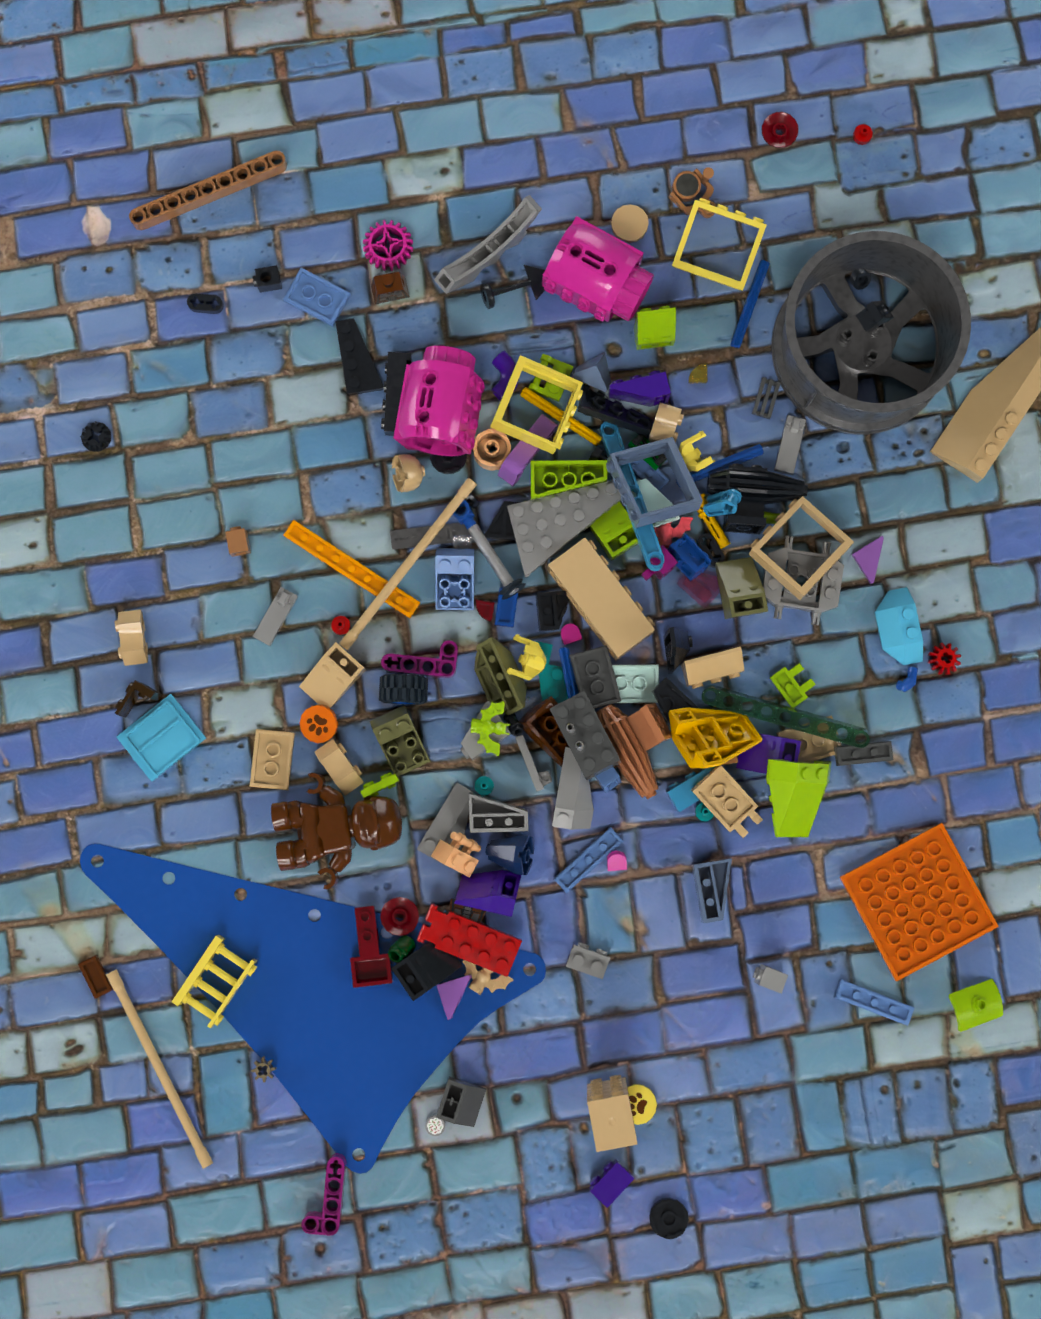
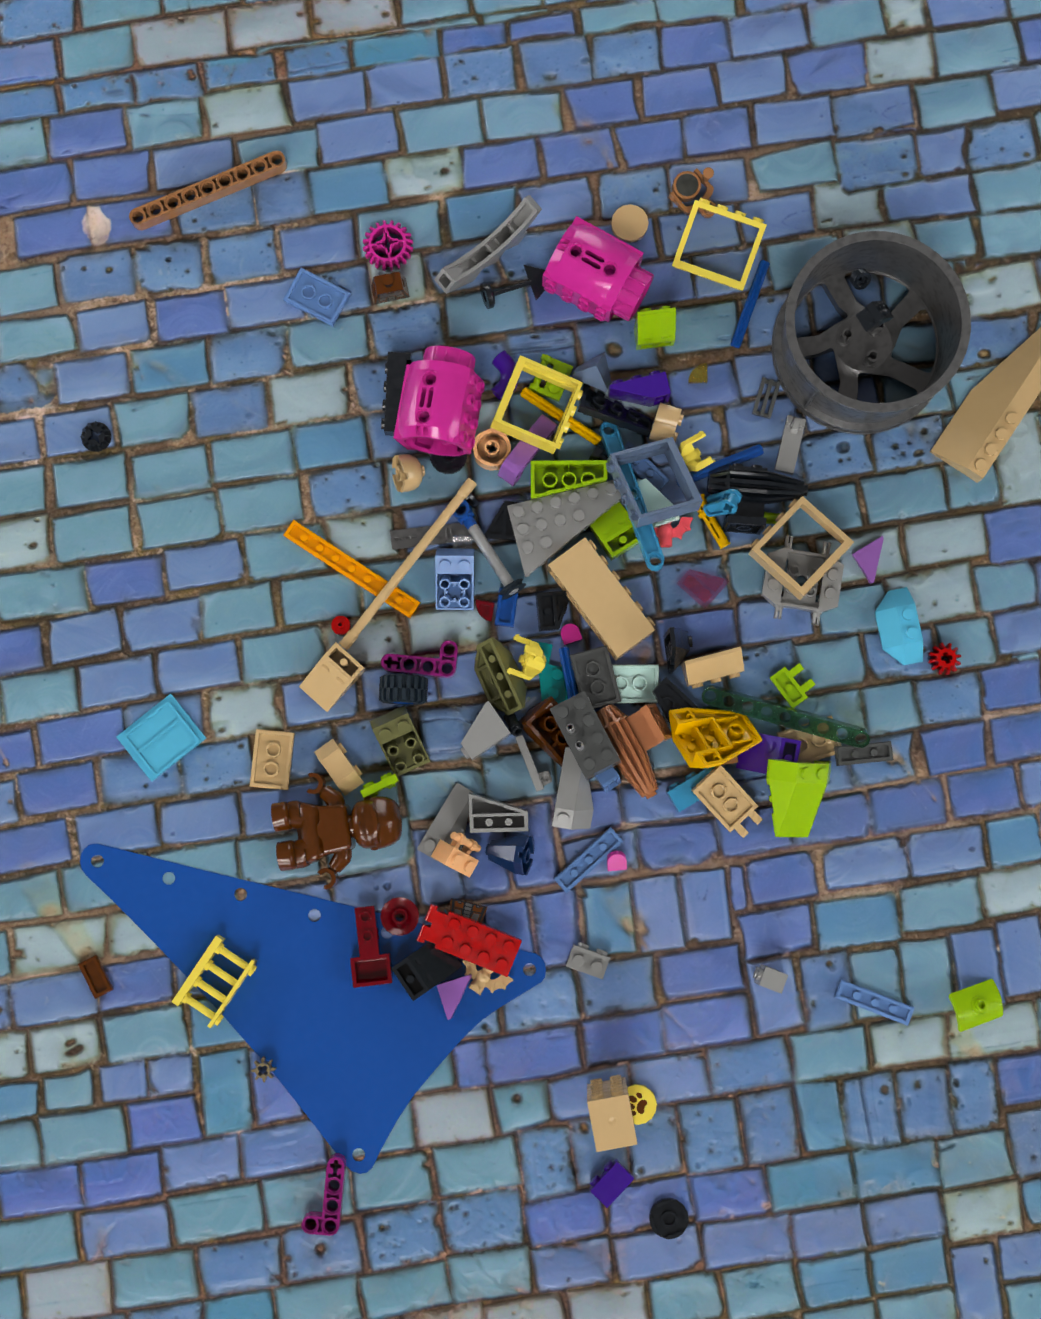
(131, 631): tan brick -> none
(133, 692): dark brown bracket -> none
(200, 1150): tan piece -> none
(205, 308): black beam -> none
(238, 541): medium nougat brick -> none
(273, 284): black brick -> none
(275, 616): light grey hinge -> none
(319, 723): orange tile -> none
(357, 364): black wing -> none
(401, 948): dark green brick -> none
(435, 1126): tile -> none
(461, 1102): dark grey slope -> none
(484, 790): teal tile -> none
(486, 727): lime animal -> none
(489, 891): dark purple slope -> none
(655, 461): tile -> none
(669, 564): magenta brick -> none
(690, 557): blue hinge -> none
(699, 812): teal tile -> none
(711, 888): sand blue wedge -> none
(714, 548): black beam -> none
(740, 588): olive slope -> none
(784, 123): dark red dish -> none
(862, 134): red tile -> none
(909, 682): blue arm -> none
(918, 902): orange plate -> none

